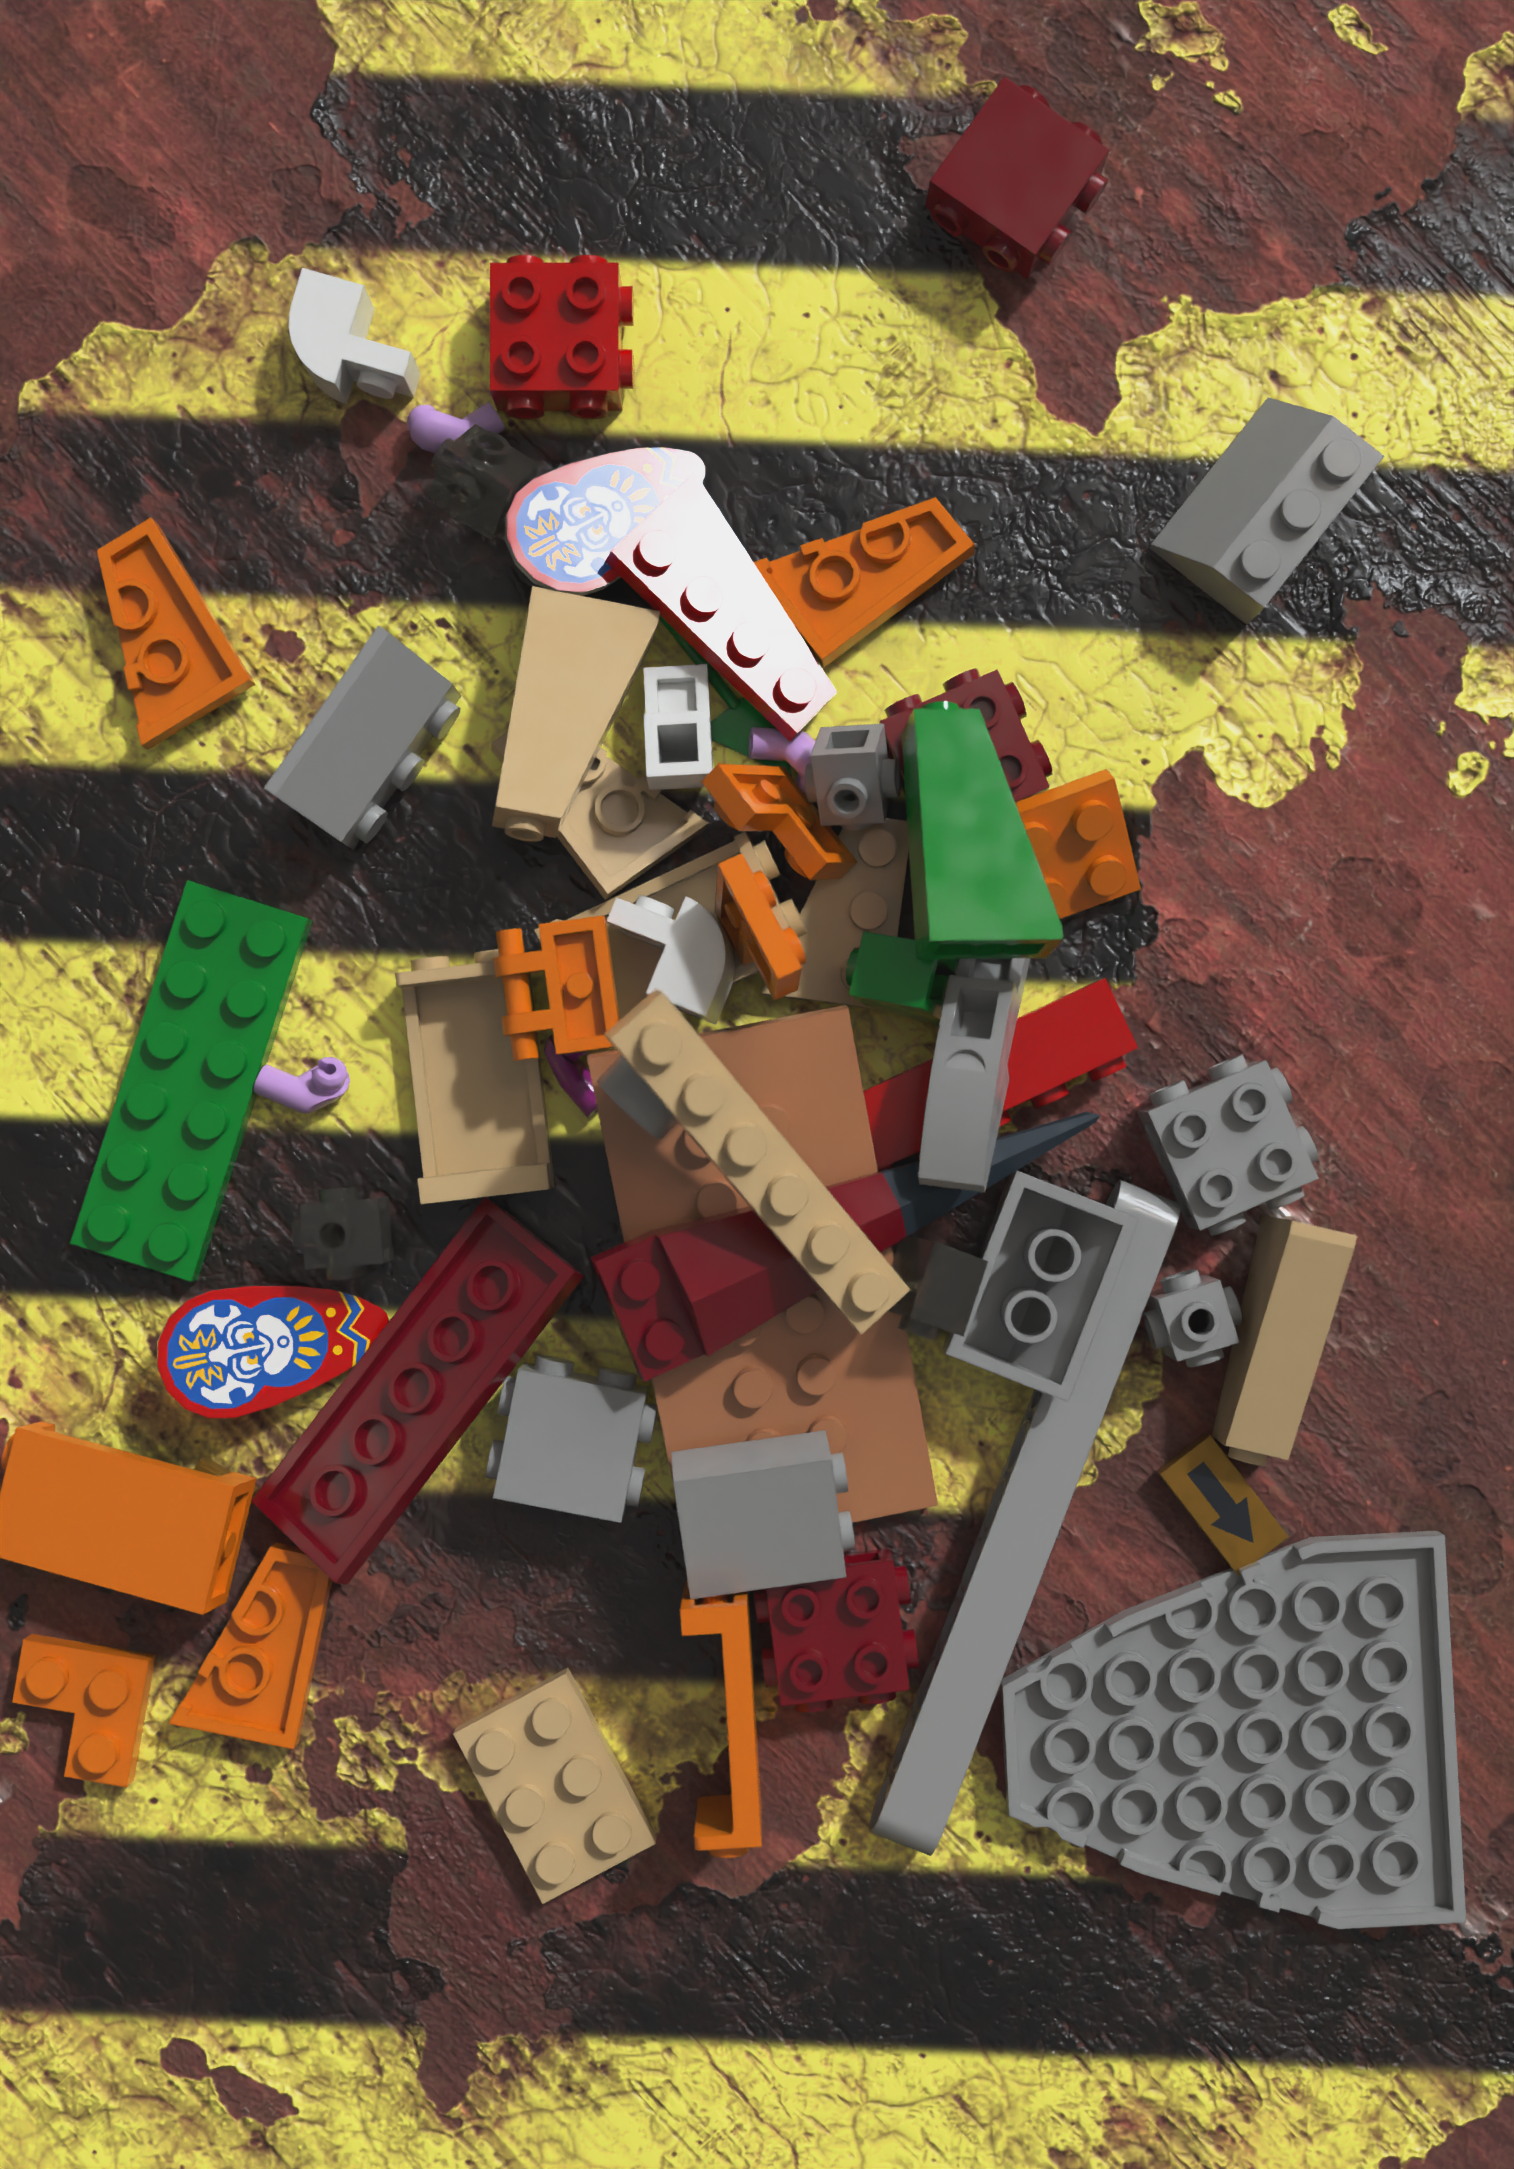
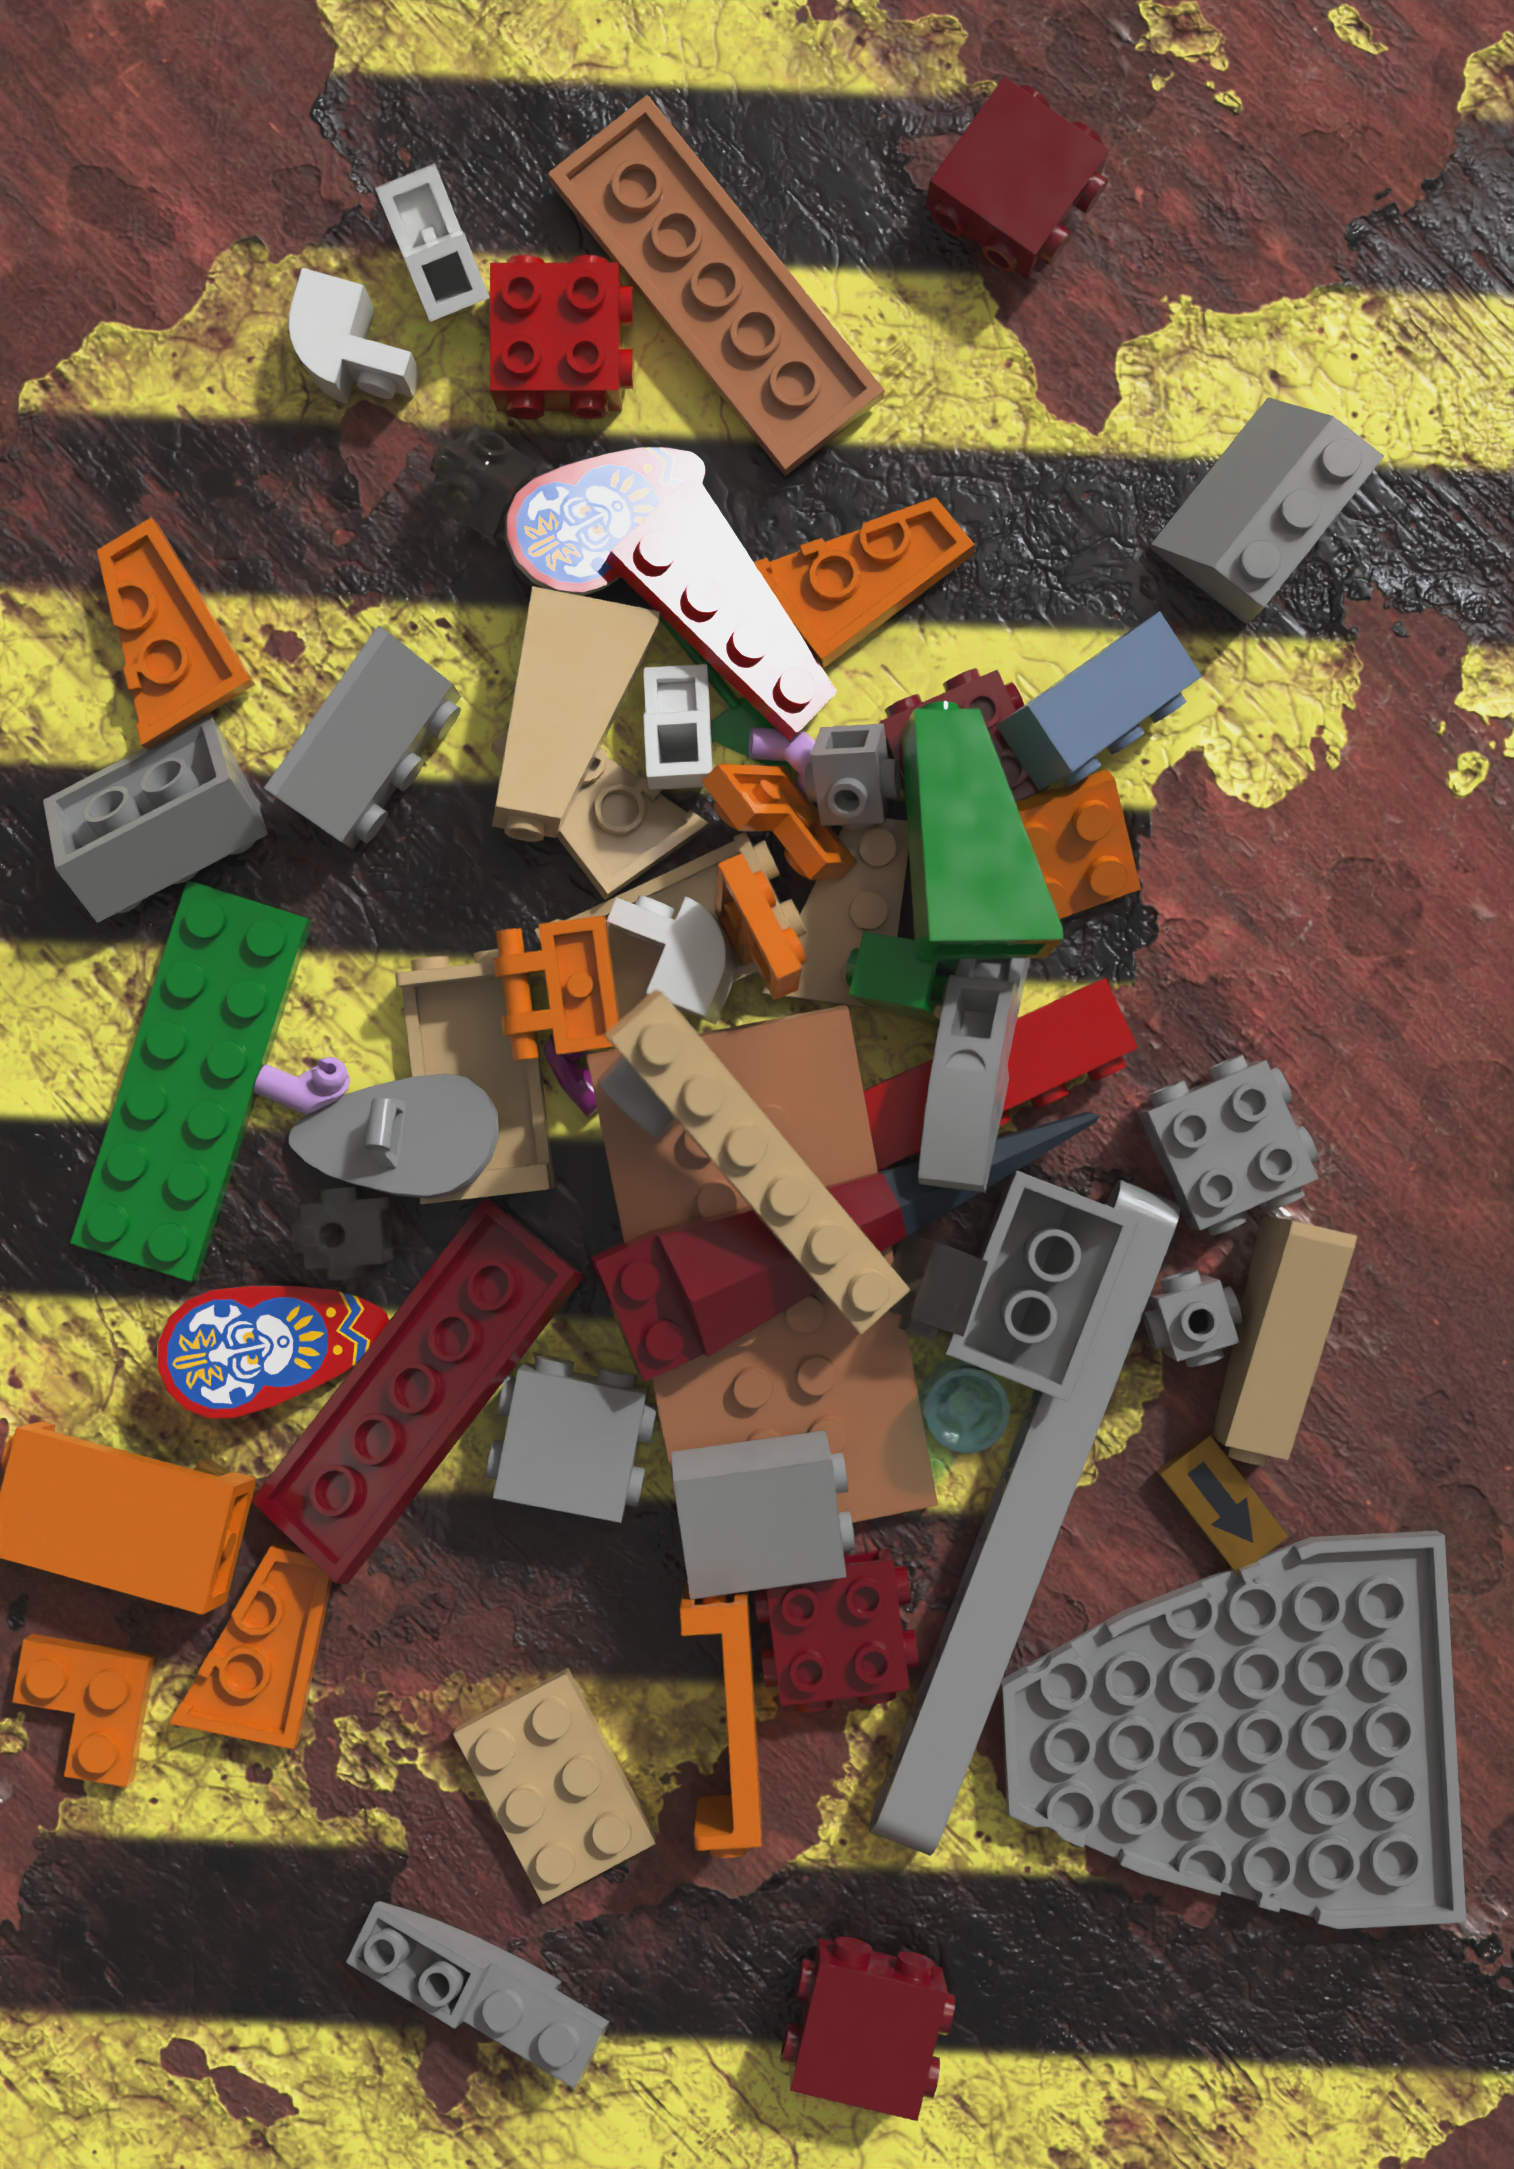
(152, 820): none -> light grey slope
(403, 1136): none -> light grey shield
(431, 427): lavender arm -> none
(432, 242): none -> white brick
(479, 1984): none -> light grey slope
(716, 285): none -> nougat plate
(868, 2027): none -> dark red brick
(963, 1406): none -> clear light blue wheel
(1101, 704): none -> sand blue brick

